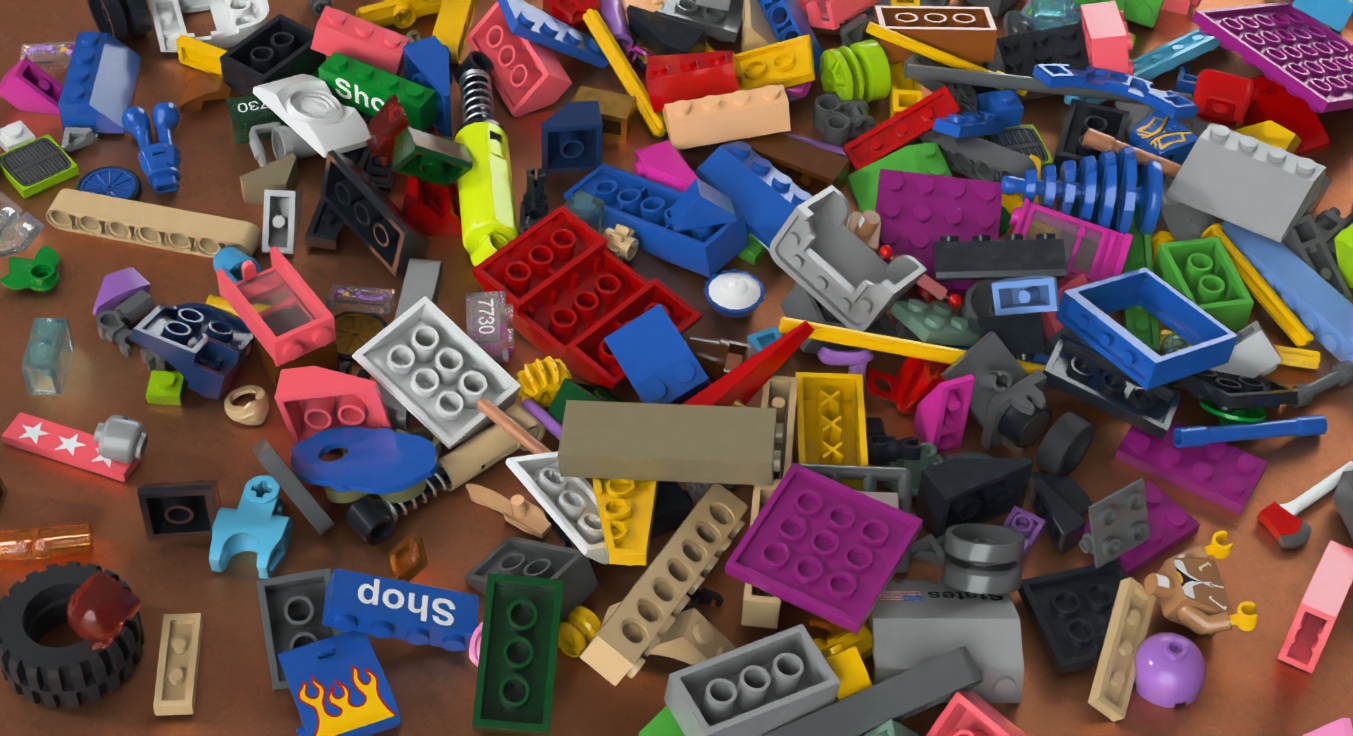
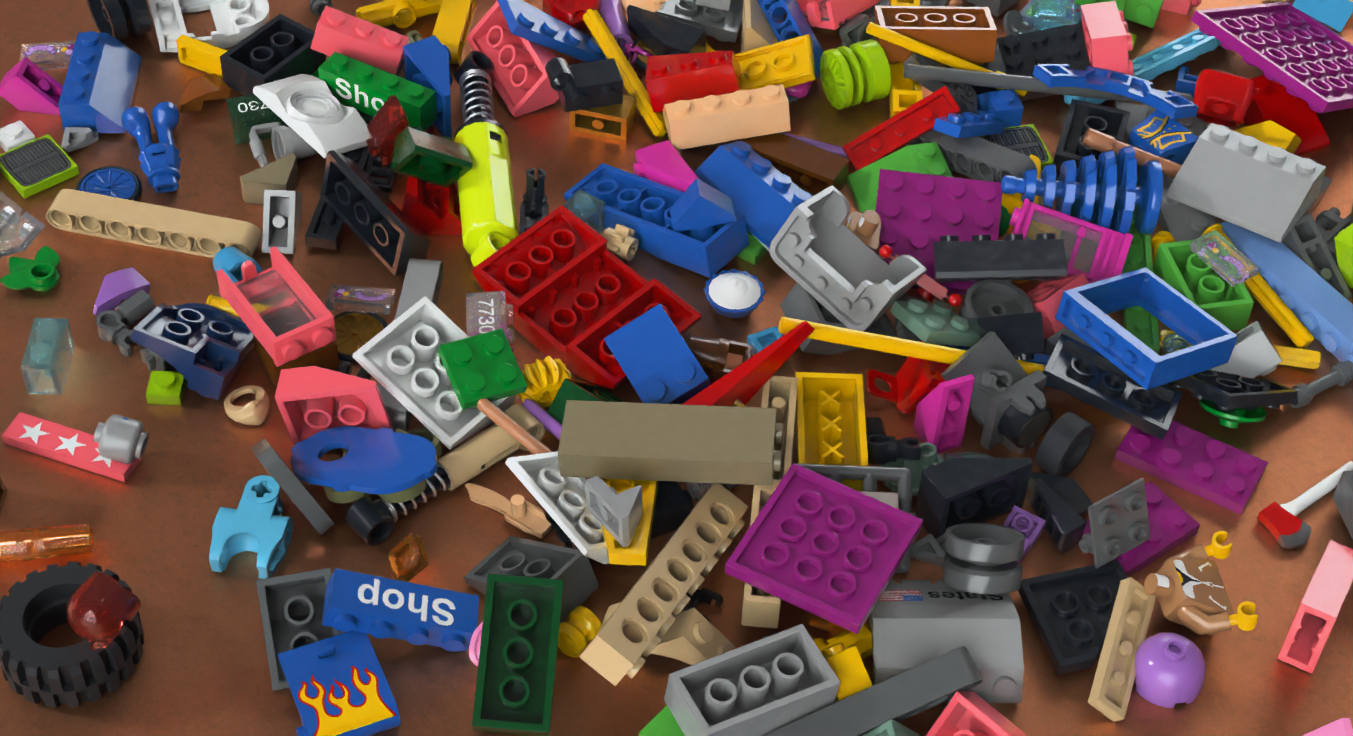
(178, 664): tan plate -> none
(179, 508): black slope -> none
(482, 368): none -> green plate
(572, 138): dark blue slope -> none
(586, 84): none -> black hinge
(616, 512): none -> light grey slope
(841, 119): dark grey piece -> none
(855, 359): medium lavender piece -> none
(1025, 295): medium blue slope -> none
(1203, 435): blue piece -> none
(1224, 258): none -> clear tile

